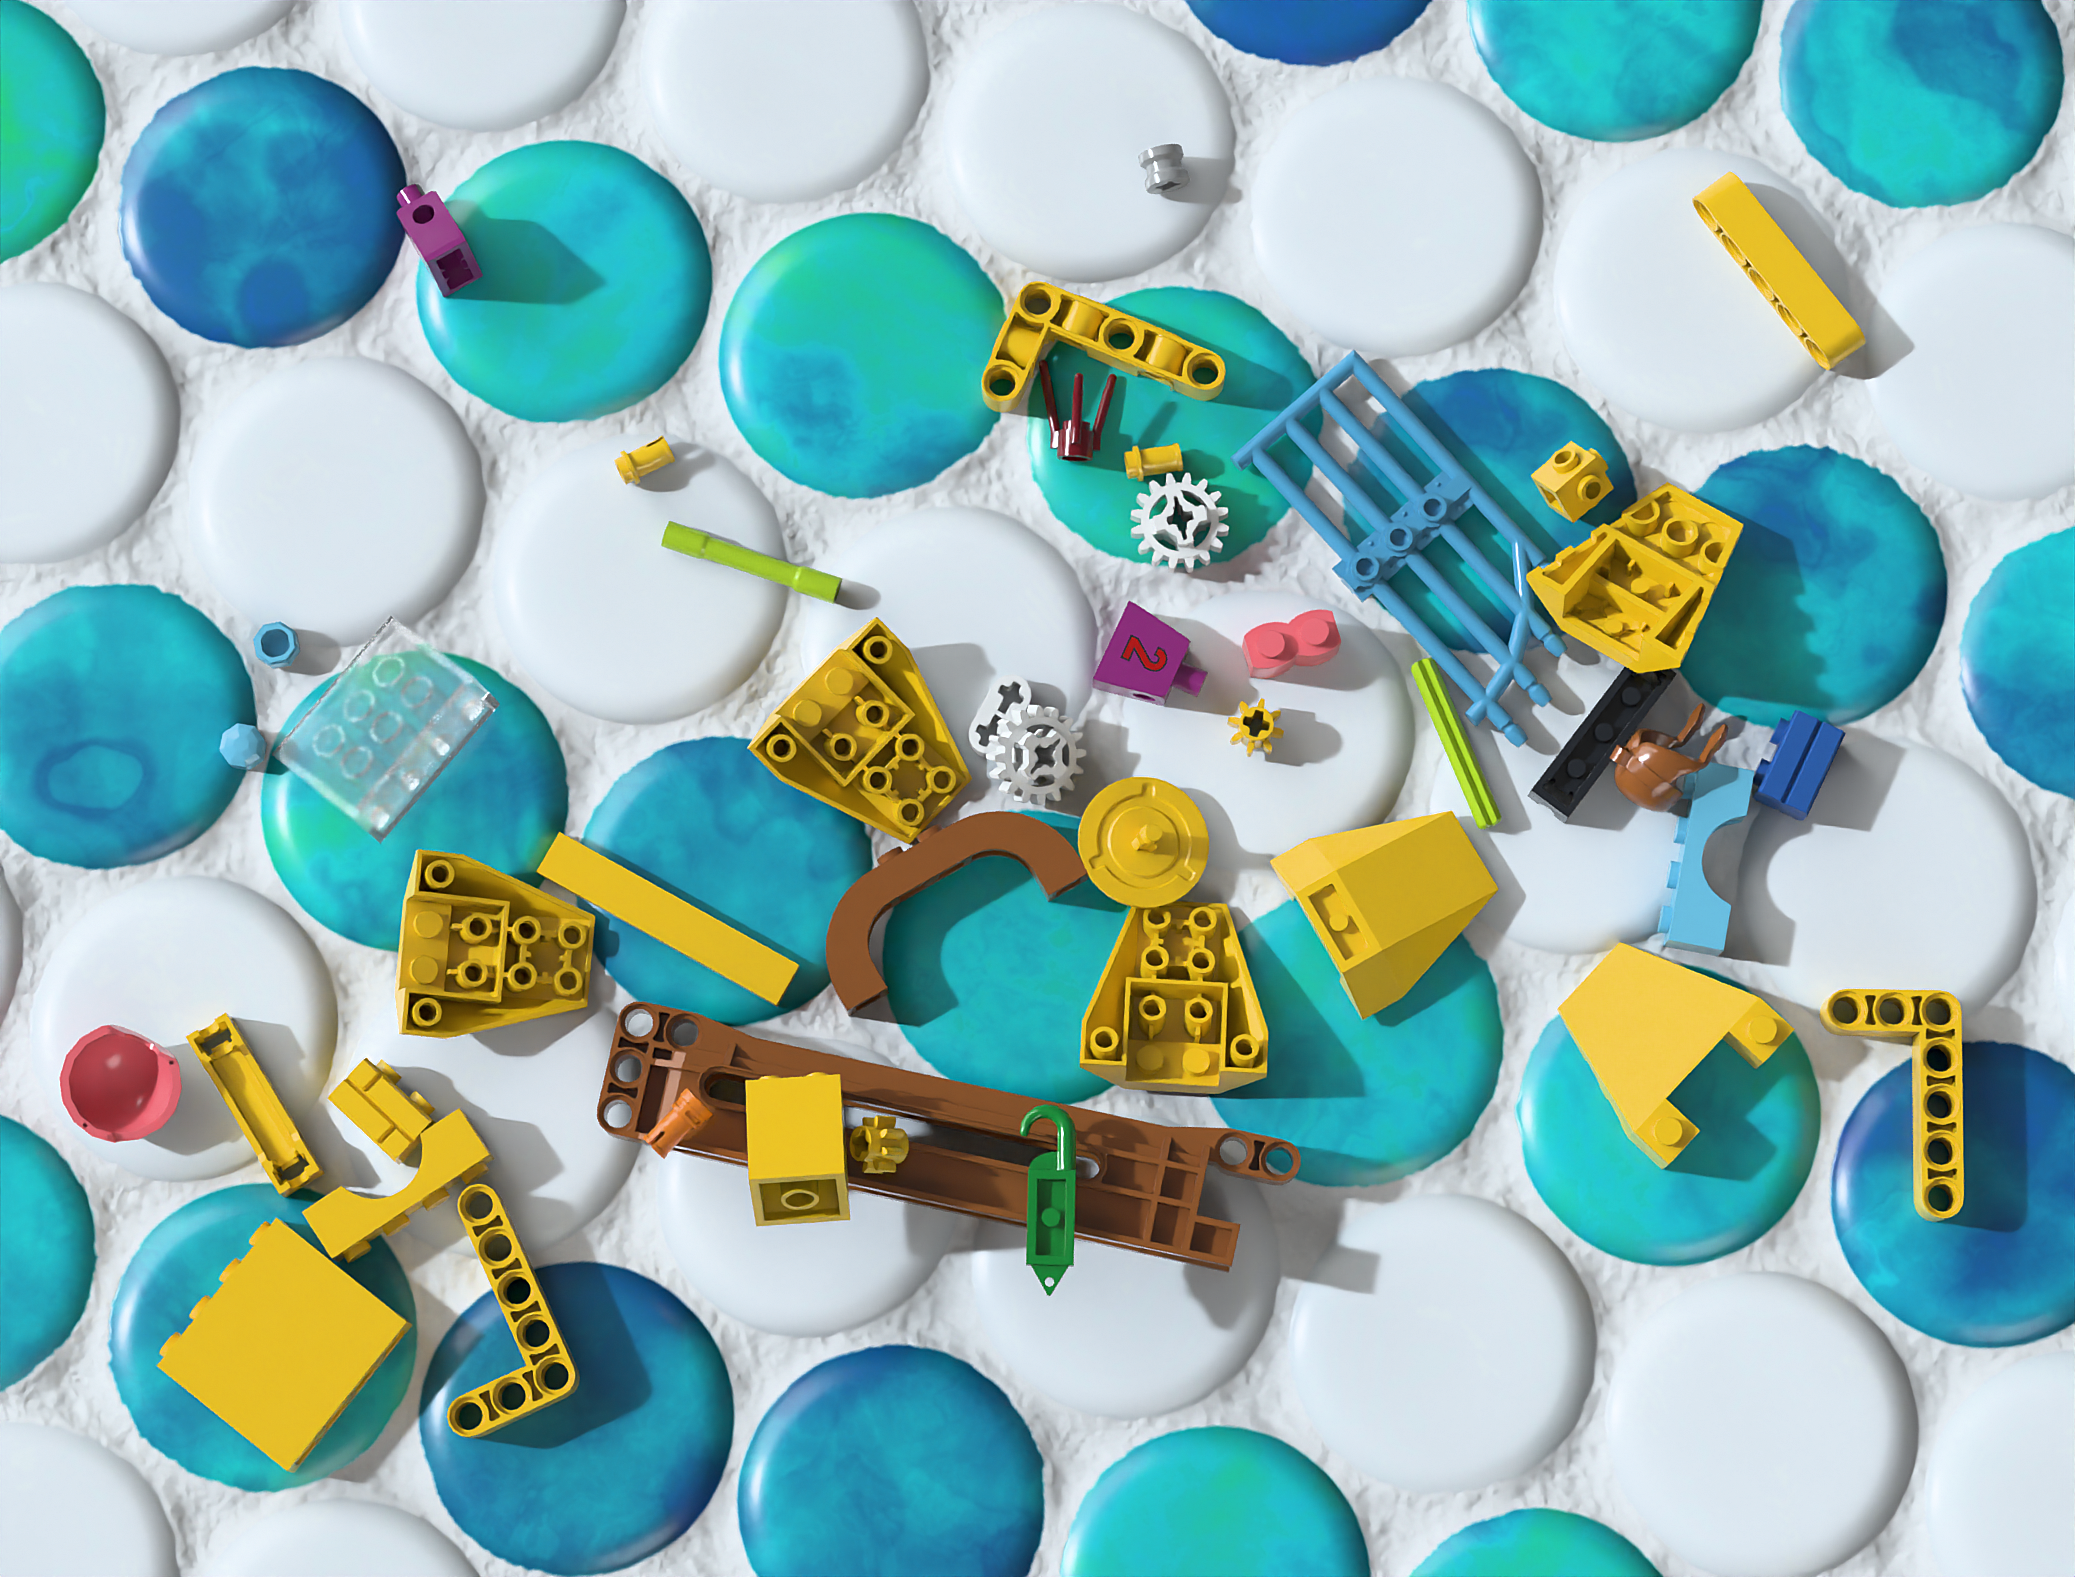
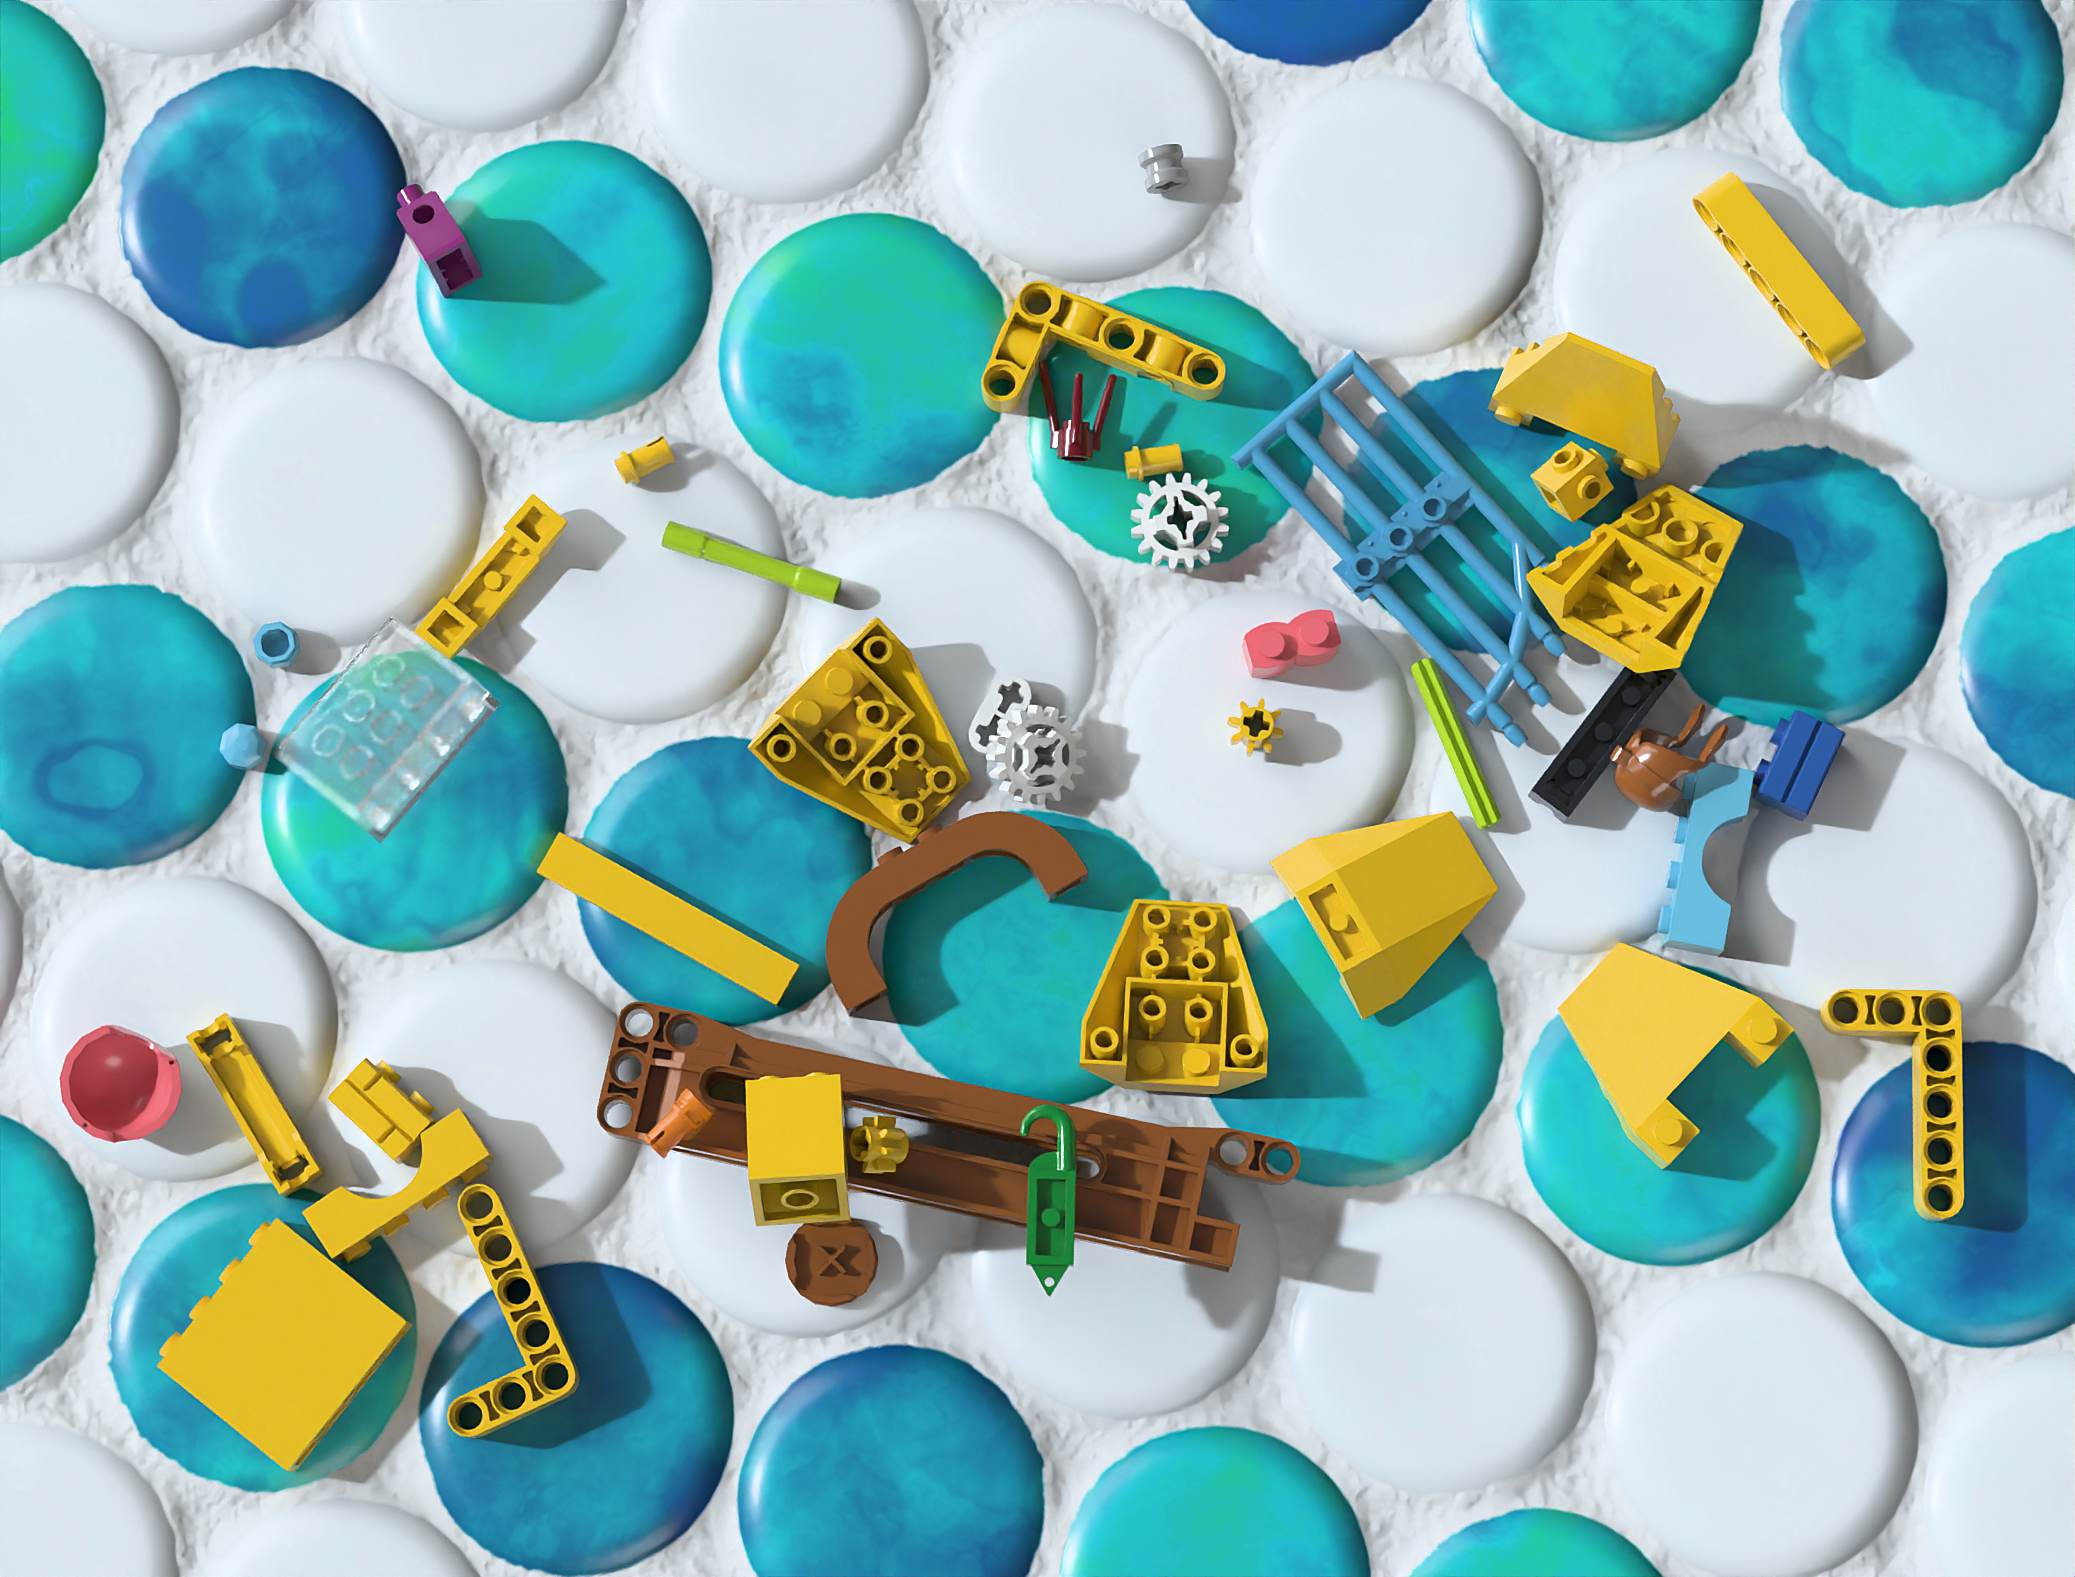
(485, 950): yellow wedge -> none
(494, 579): none -> yellow slope
(831, 1262): none -> dark orange tile
(1143, 842): yellow piece -> none
(1147, 660): magenta torso -> none
(1592, 395): none -> yellow wedge

